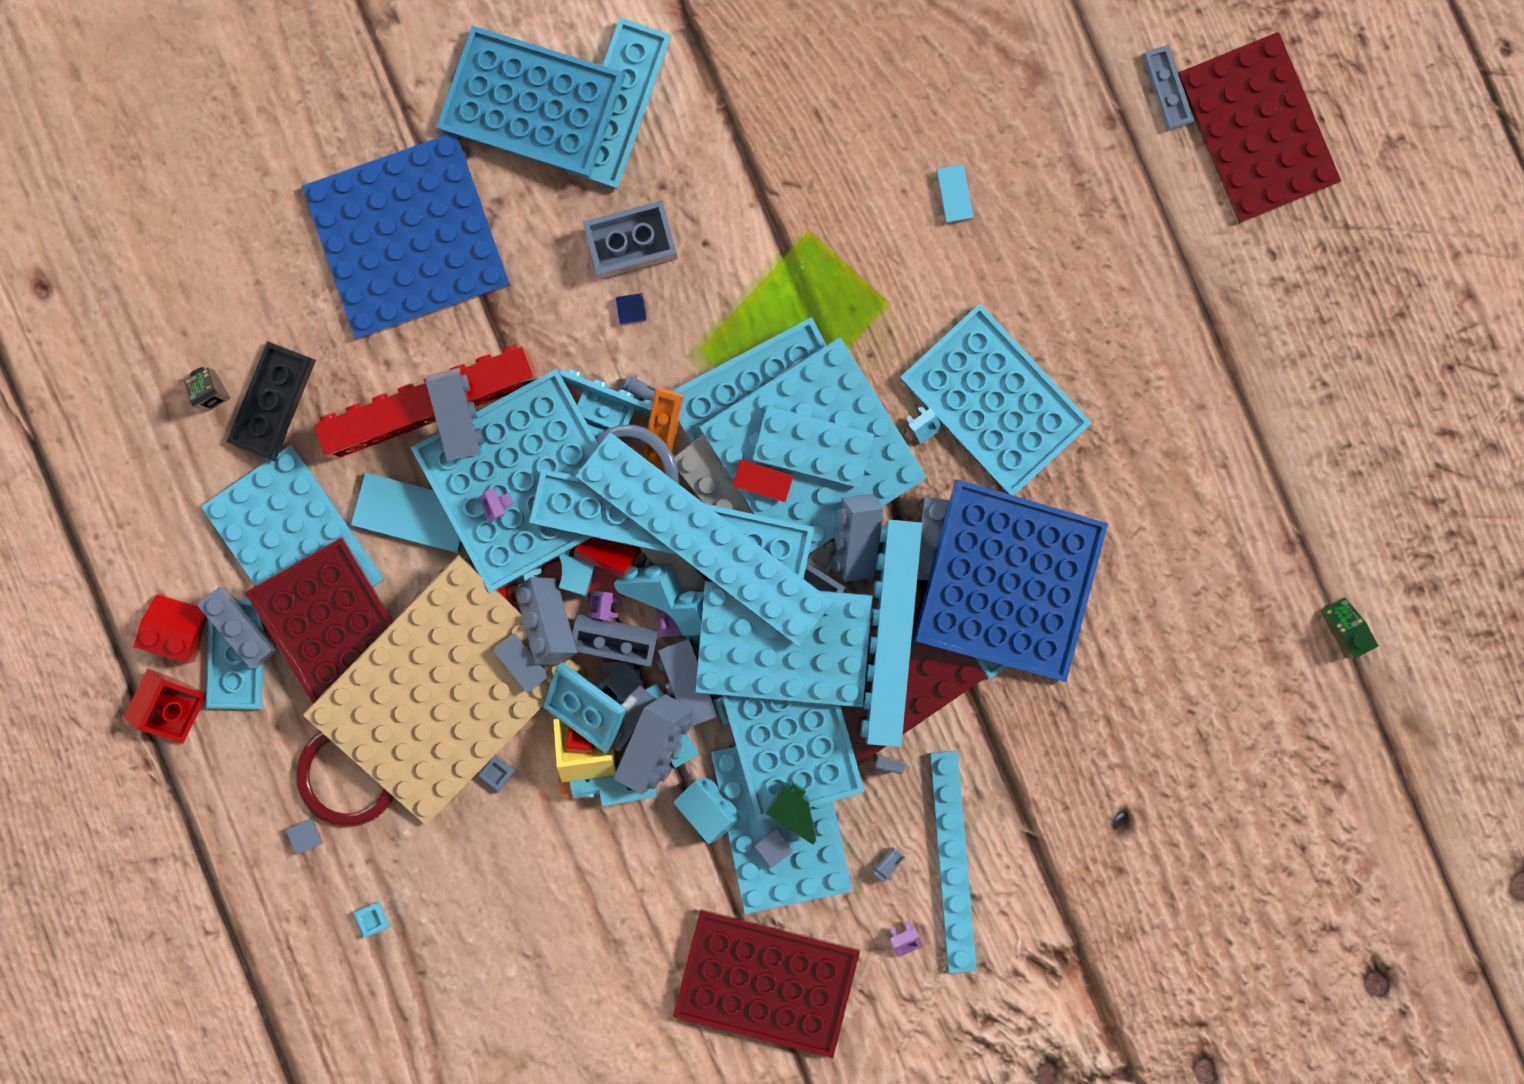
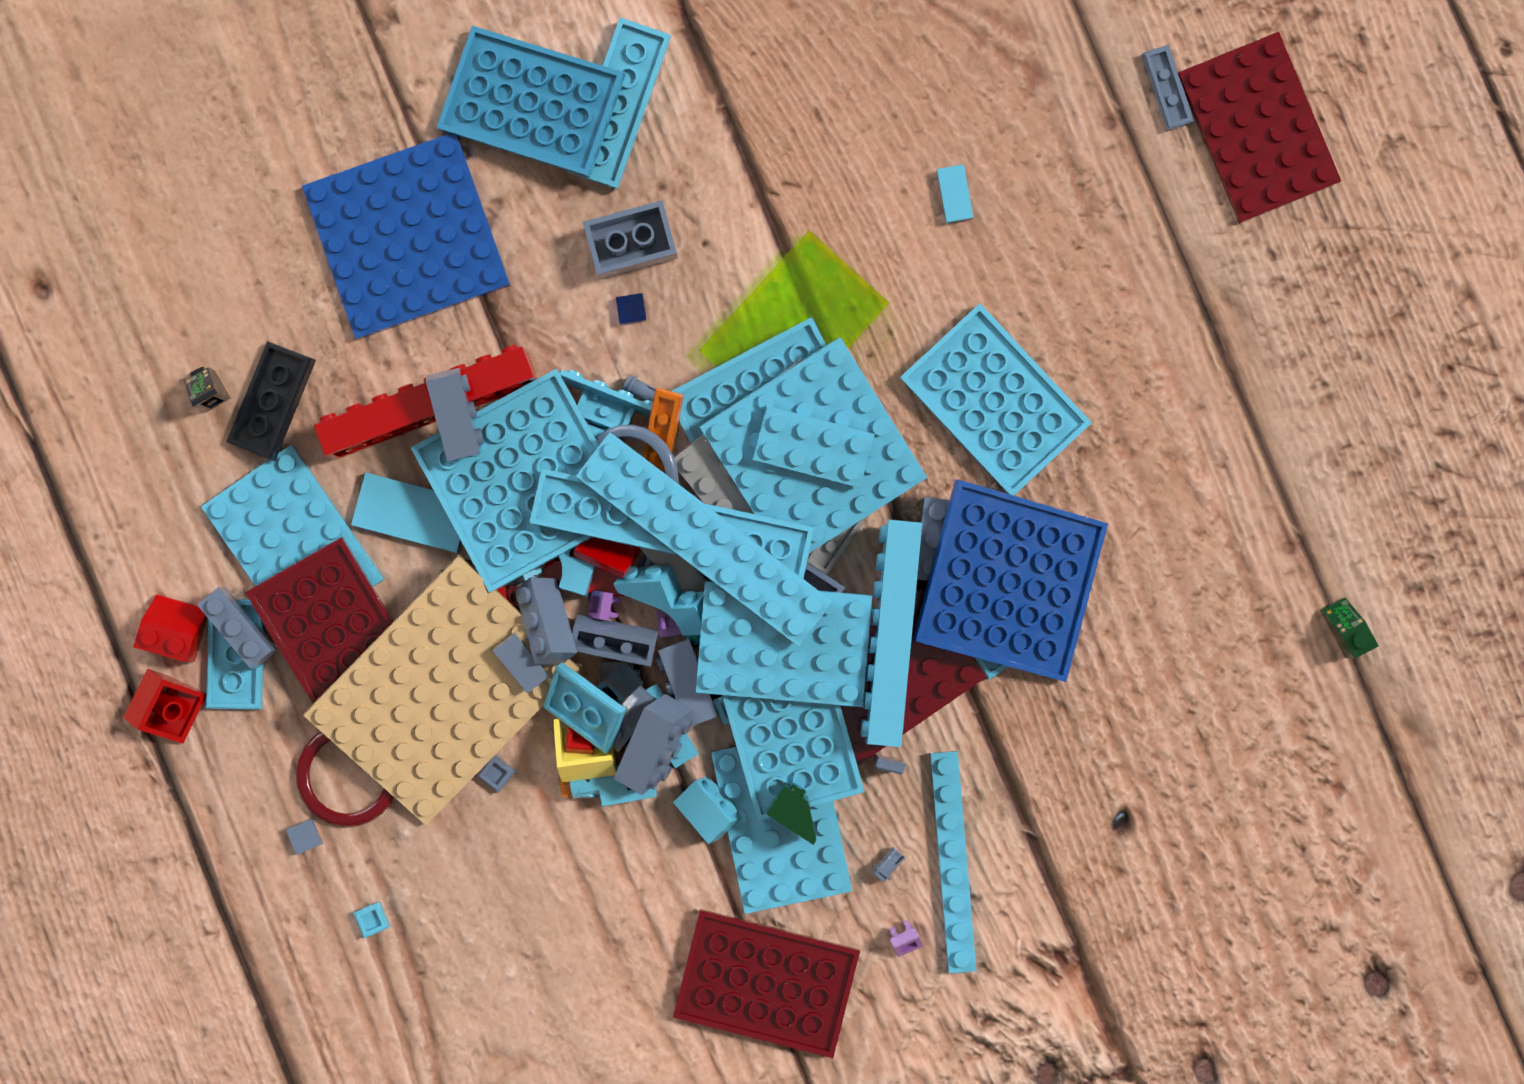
(494, 505): medium lavender tile -> none
(762, 480): red tile -> none
(773, 848): sand blue tile -> none
(857, 537): sand blue brick -> none
(925, 425): medium azure tile -> none

